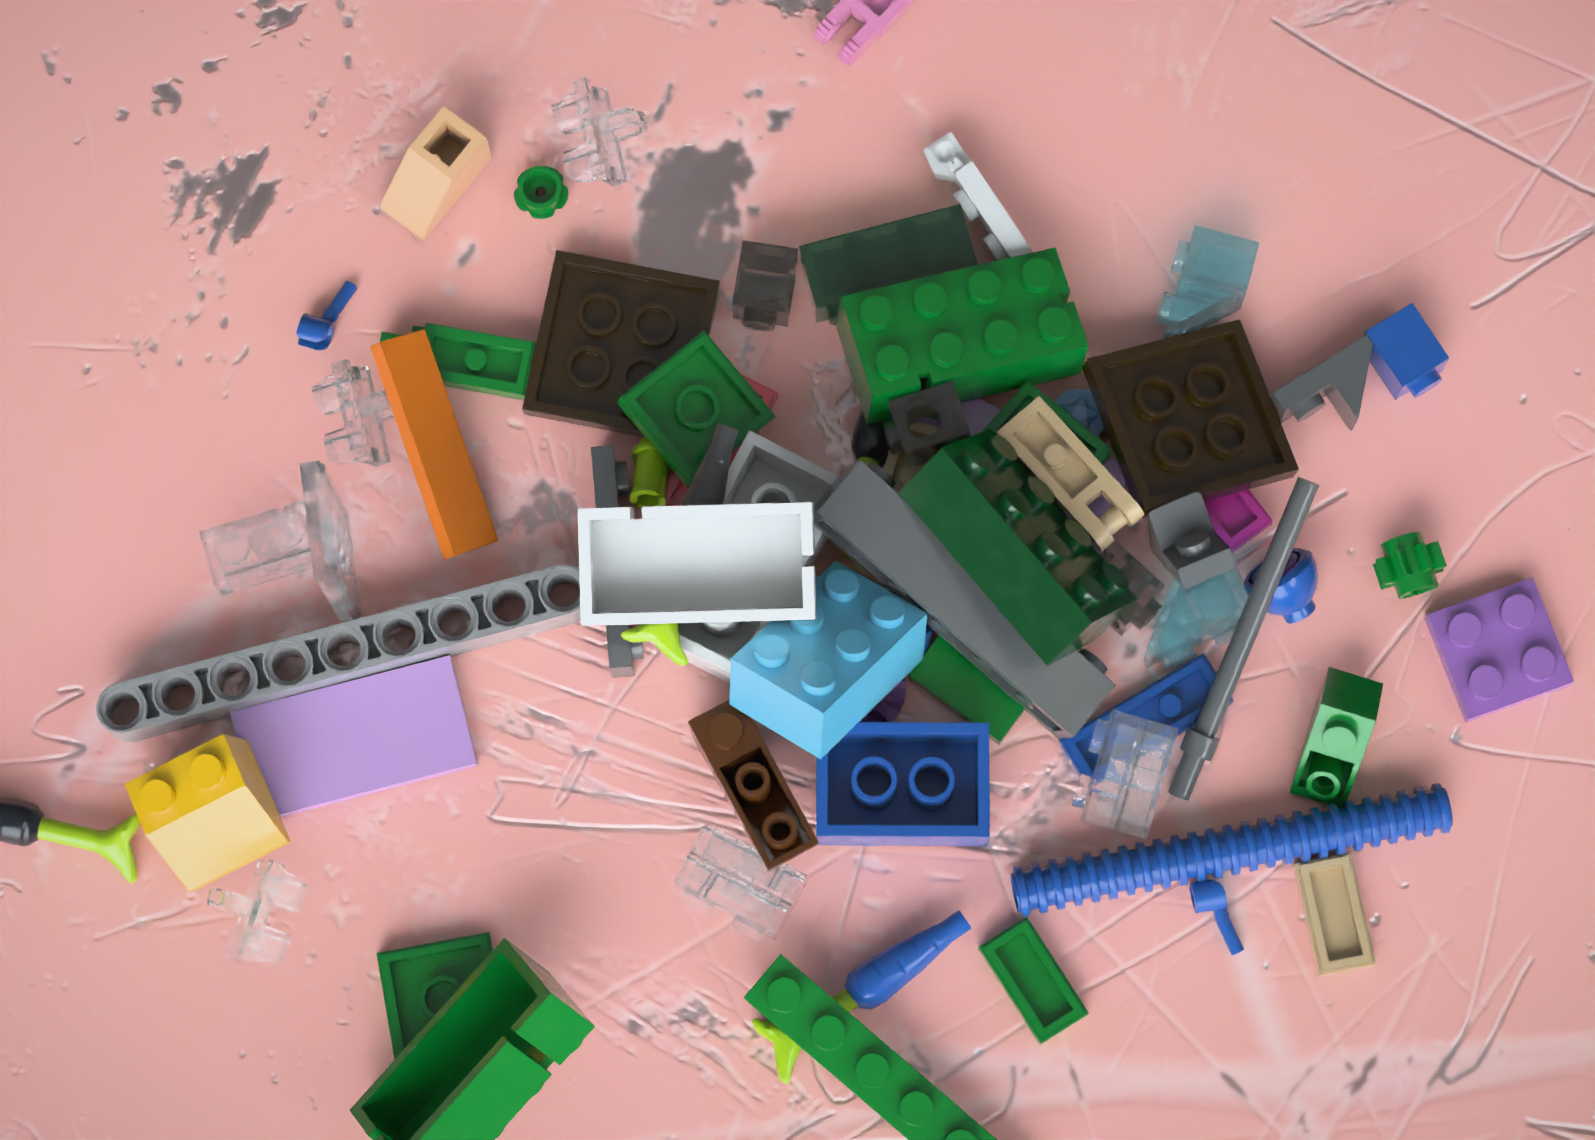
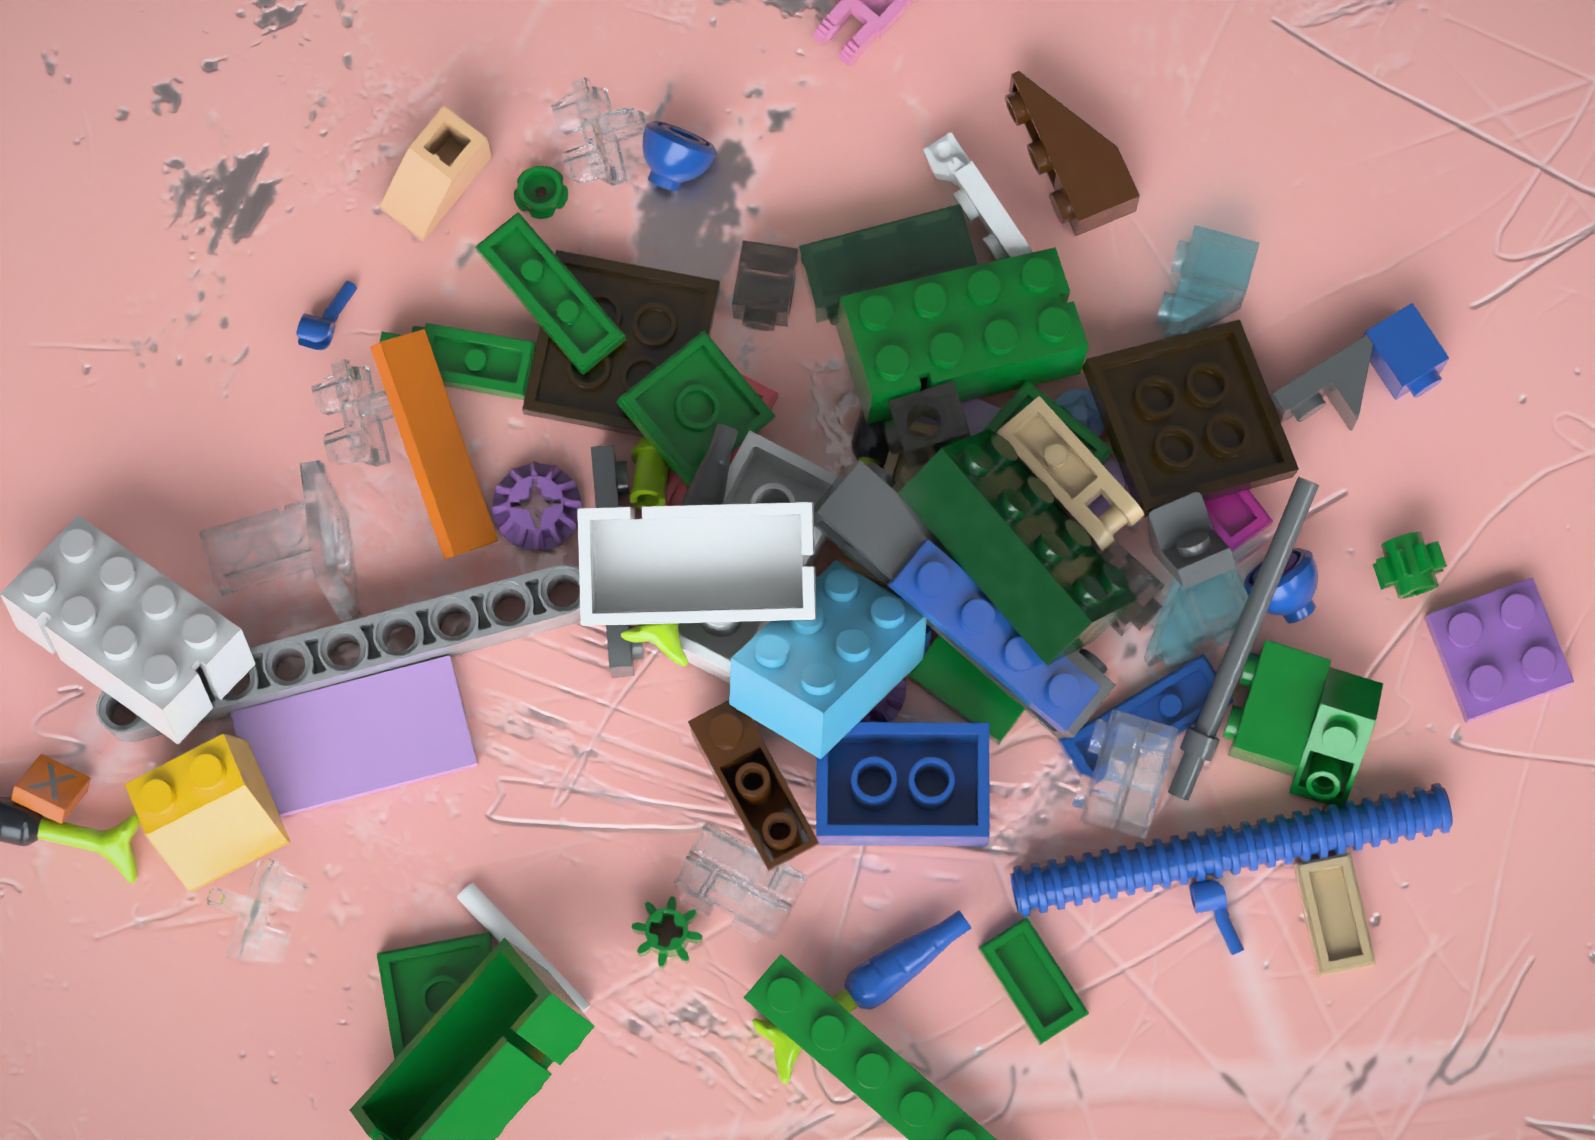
(51, 788): none -> orange tile
(128, 628): none -> white piece
(500, 926): none -> white bar
(550, 293): none -> green tile
(556, 521): none -> medium lavender gear
(657, 921): none -> green gear
(675, 154): none -> blue brick
(970, 619): none -> blue plate
(1080, 162): none -> reddish brown slope
(1277, 707): none -> green brick

